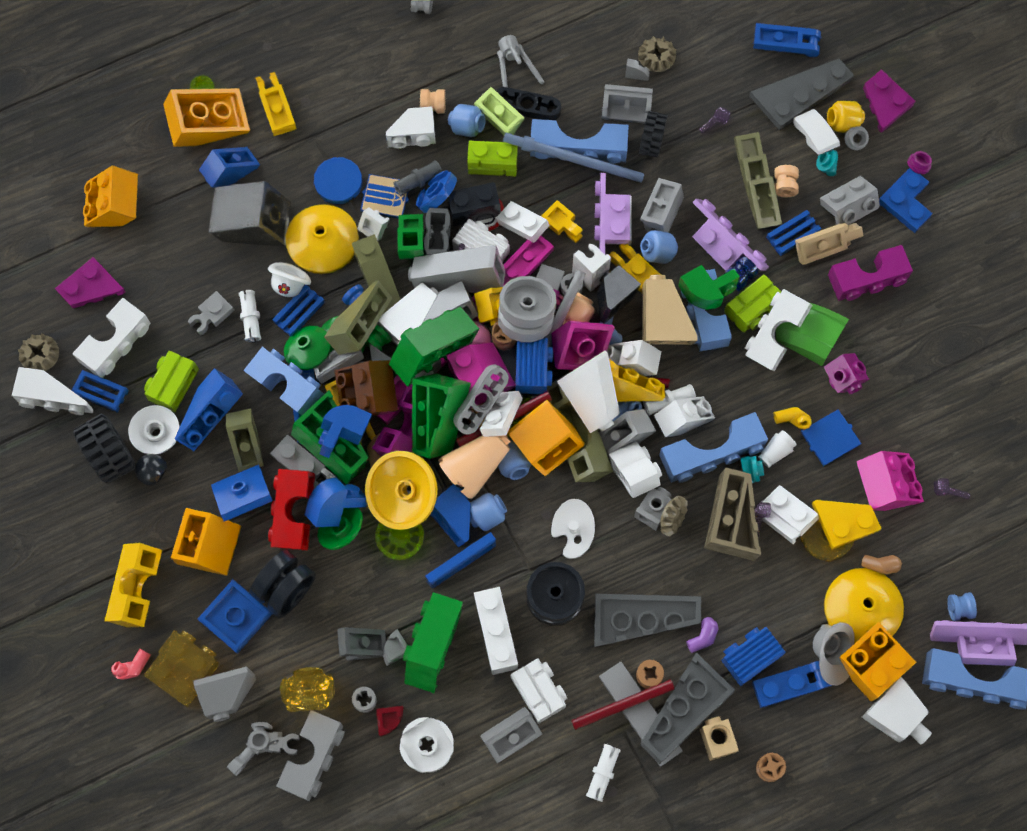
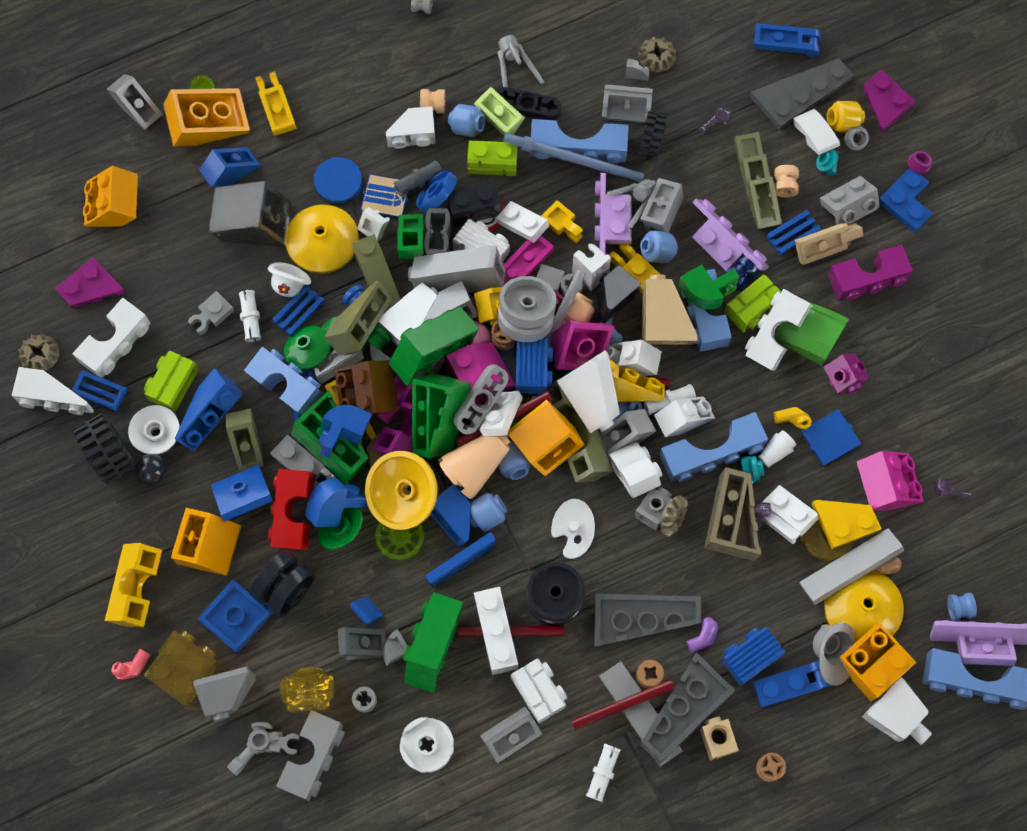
(134, 101): none -> light grey slope
(366, 611): none -> blue slope
(389, 719): dark red tile -> none
(554, 630): none -> dark red bar
(641, 192): none -> light grey plant
(851, 566): none -> light grey tile

